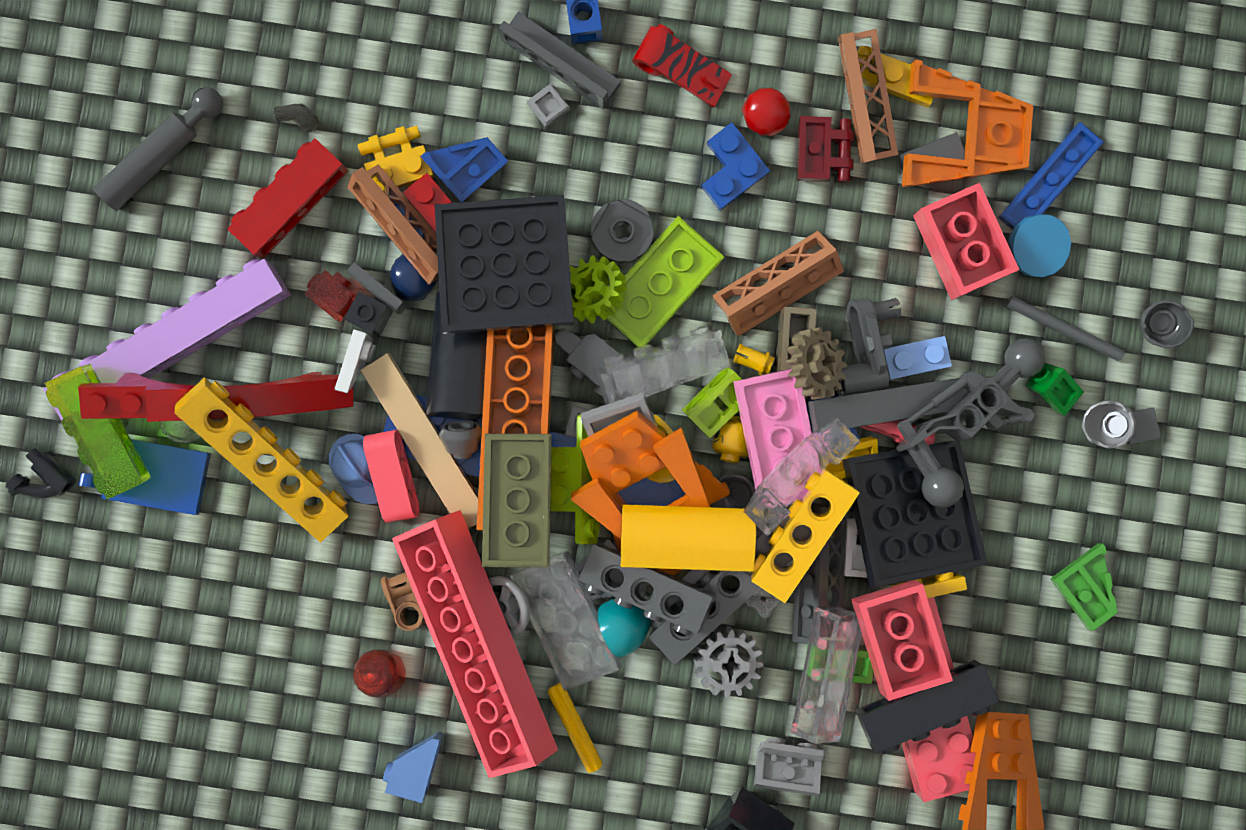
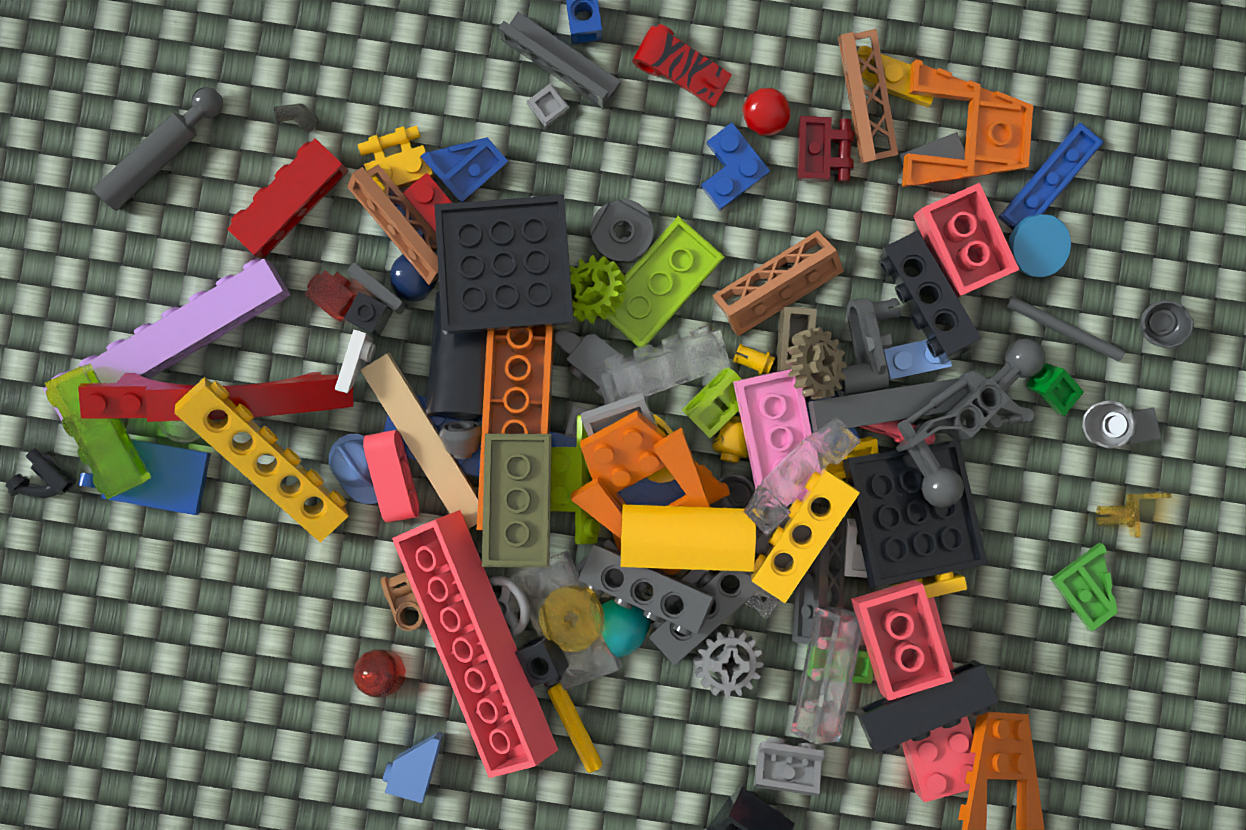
(534, 670): none -> black brick
(584, 605): none -> clear yellow plate
(914, 253): none -> black brick
(1127, 513): none -> clear yellow bracket

